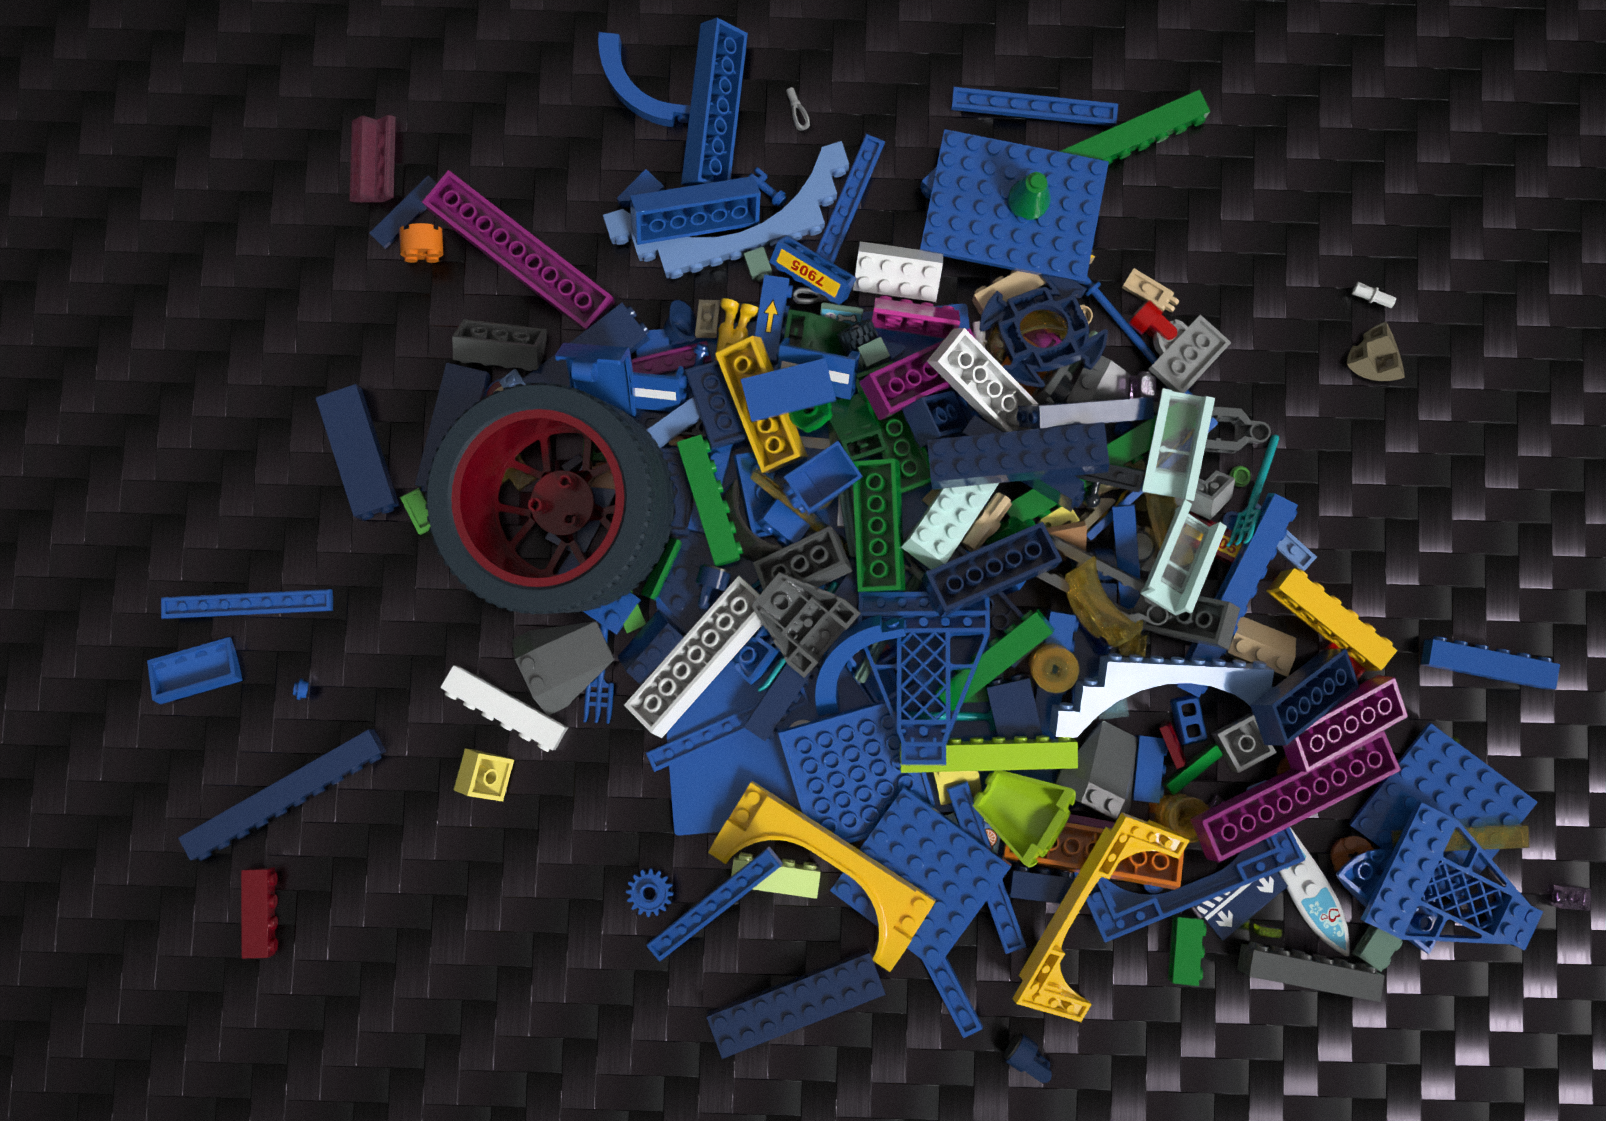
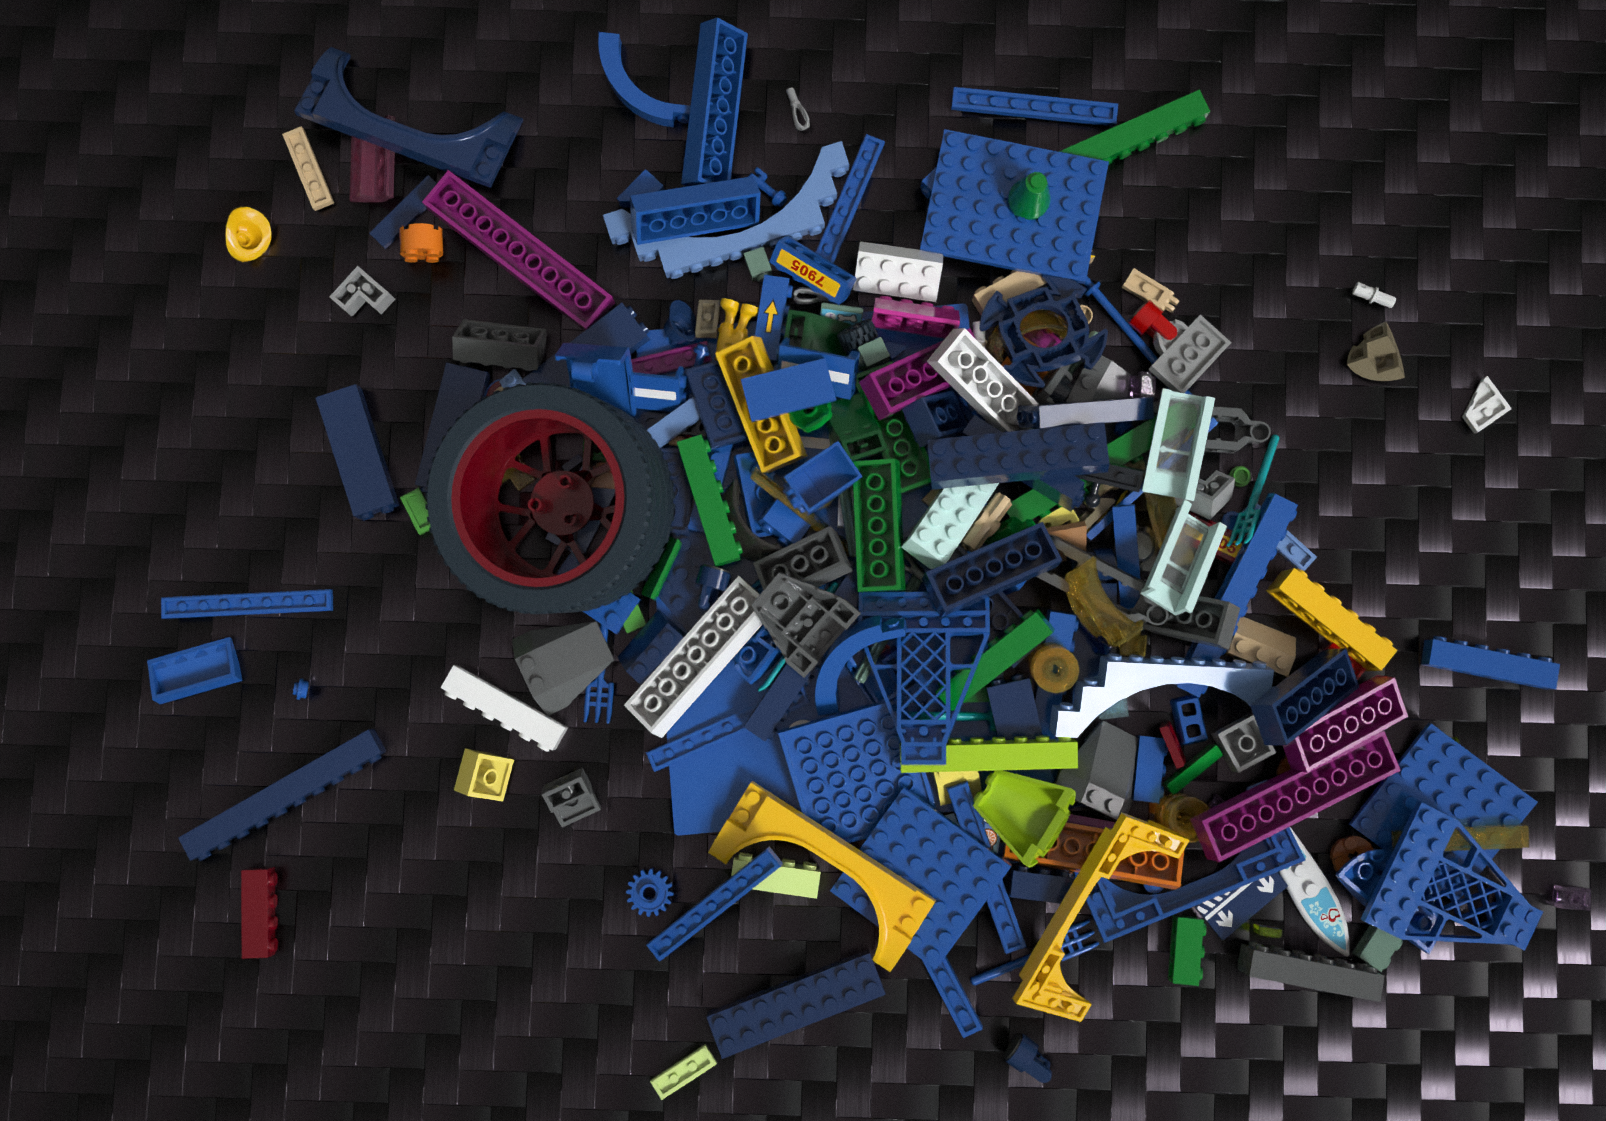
(247, 234): none -> yellow hat
(308, 168): none -> tan plate
(360, 289): none -> light grey brick
(469, 154): none -> dark blue piece
(571, 797): none -> dark grey brick
(683, 1071): none -> yellowish green tile
(1022, 961): none -> blue piece
(1485, 406): none -> white wing

